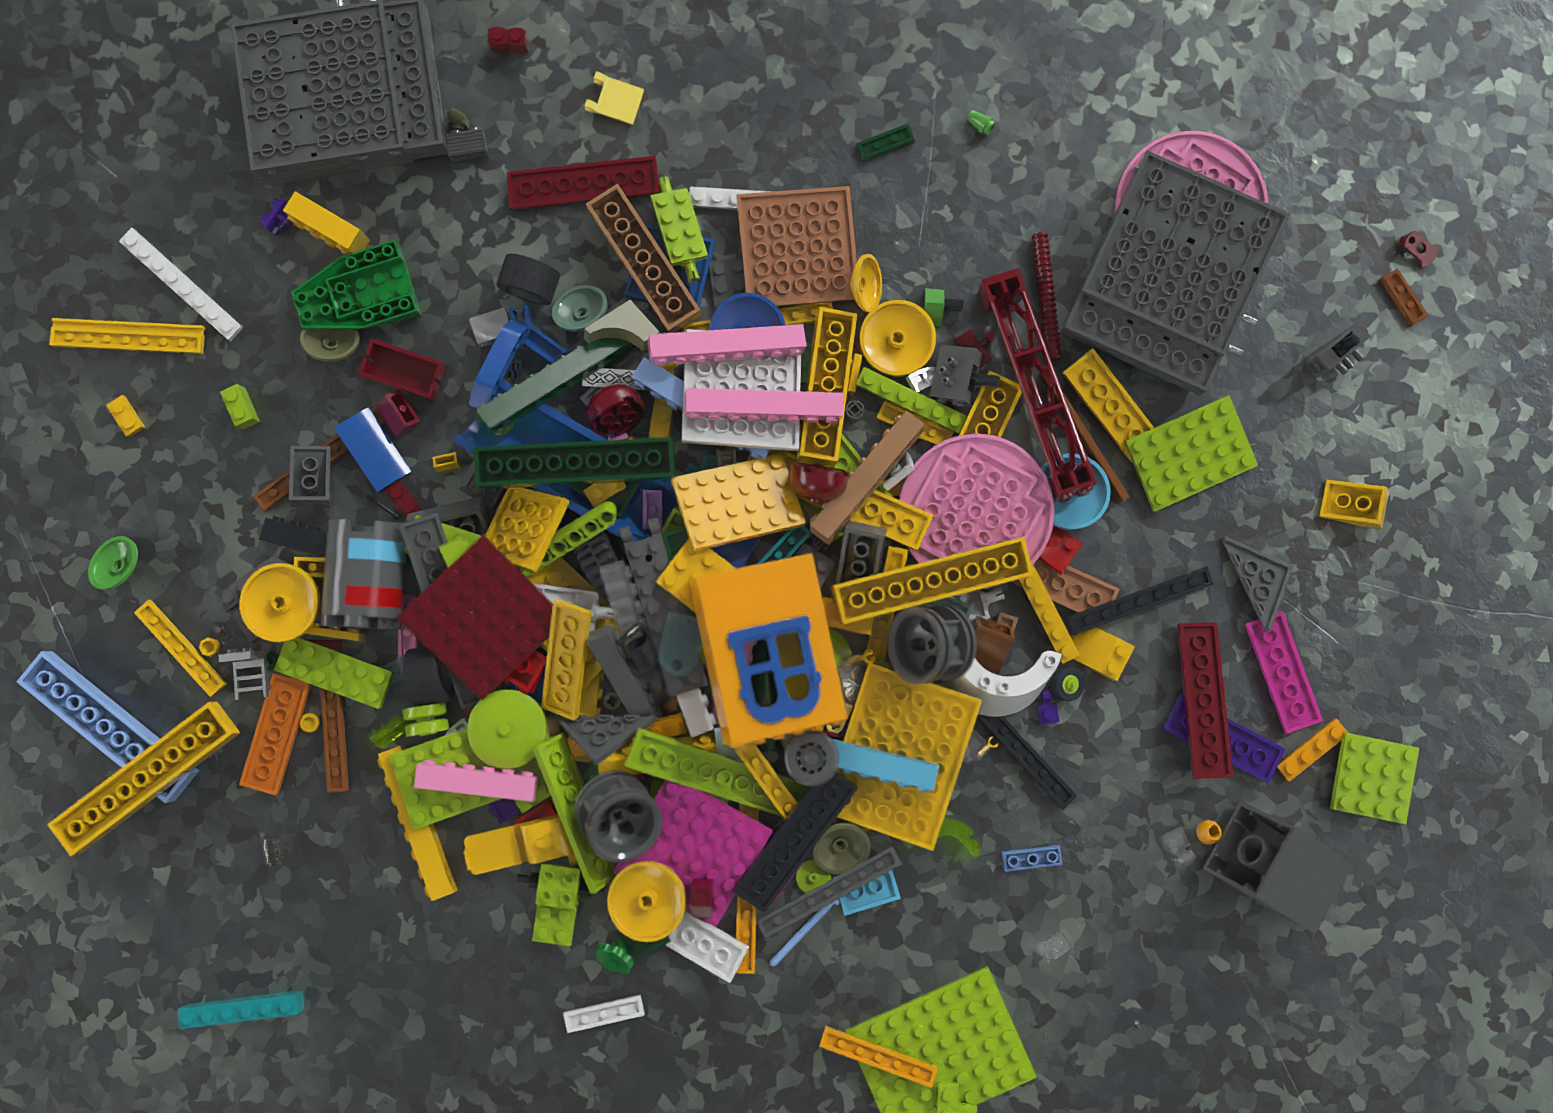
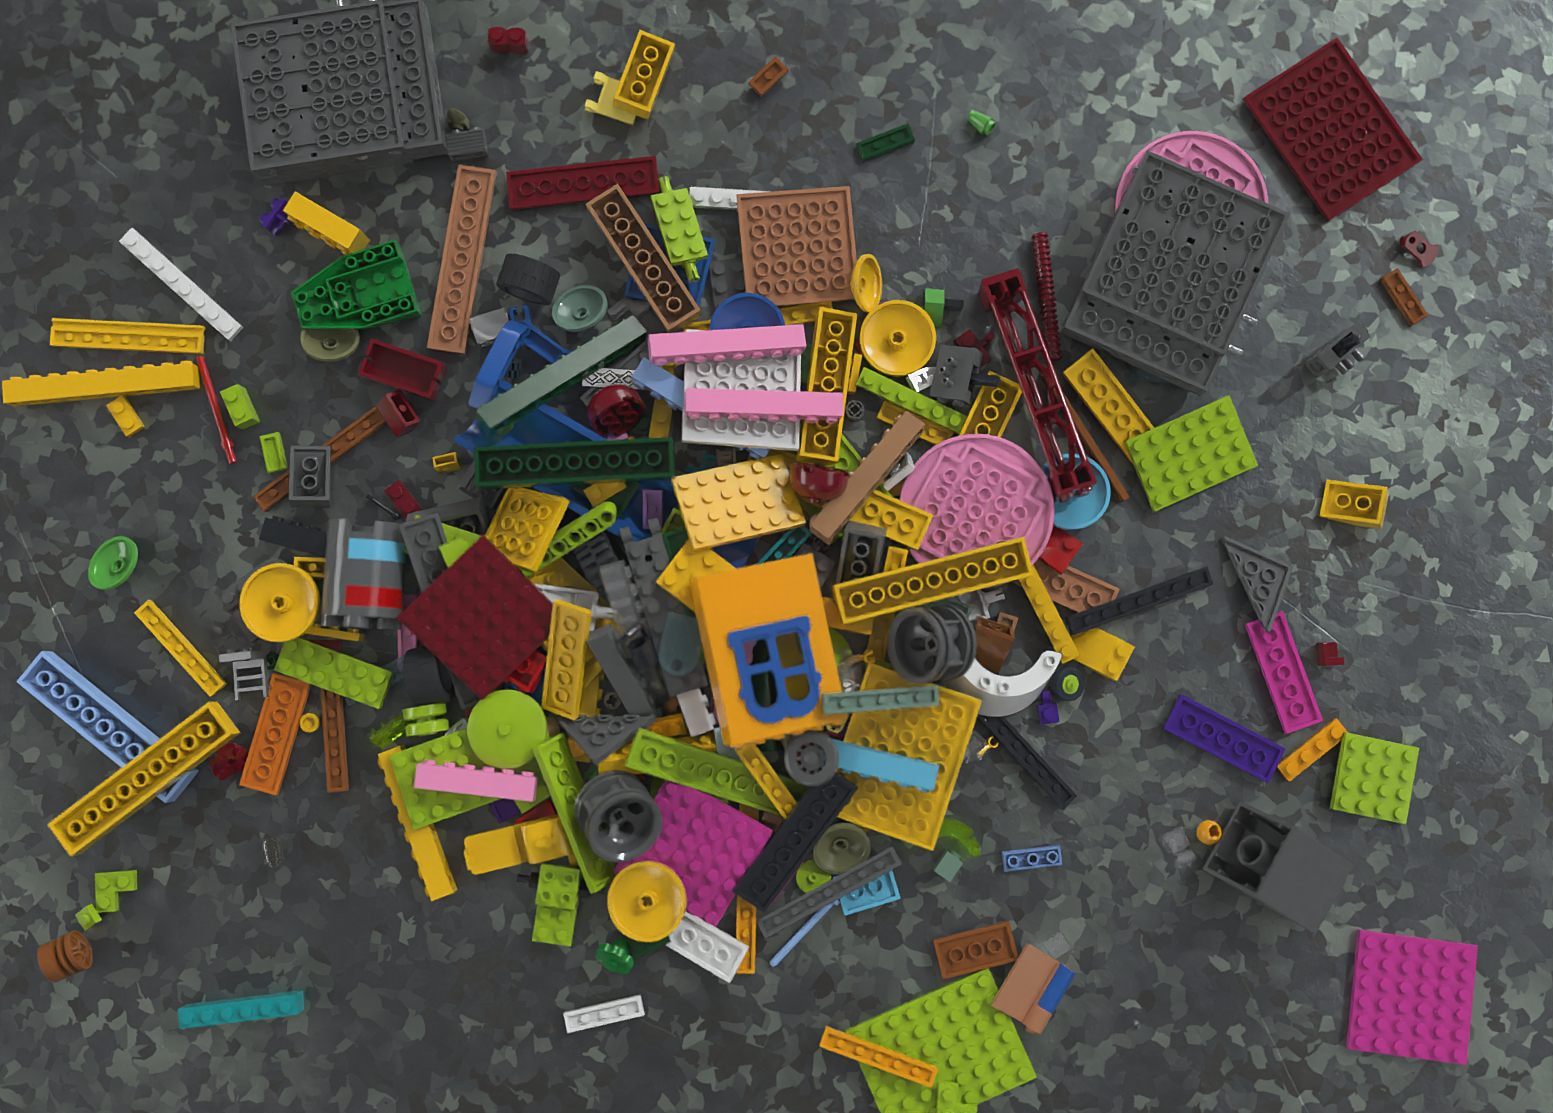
(64, 956): none -> dark orange wheel
(88, 917): none -> lime plate
(101, 384): none -> yellow brick
(107, 887): none -> lime plate
(209, 647): yellow tile -> none
(222, 767): none -> dark red plate
(227, 444): none -> red bar
(273, 452): none -> lime tile
(372, 449): blue slope -> none
(461, 259): none -> nougat plate
(623, 323): arch -> none
(643, 74): none -> yellow brick
(702, 898): dark red slope -> none
(768, 76): none -> dark orange plate
(771, 821): none -> medium nougat panel
(880, 699): none -> sand green plate
(948, 864): none -> sand green brick
(975, 949): none -> dark orange plate
(1033, 988): none -> nougat door
(1205, 700): dark red plate -> none
(1328, 654): none -> dark red panel
(1332, 129): none -> dark red plate
(1412, 997): none -> dark pink plate

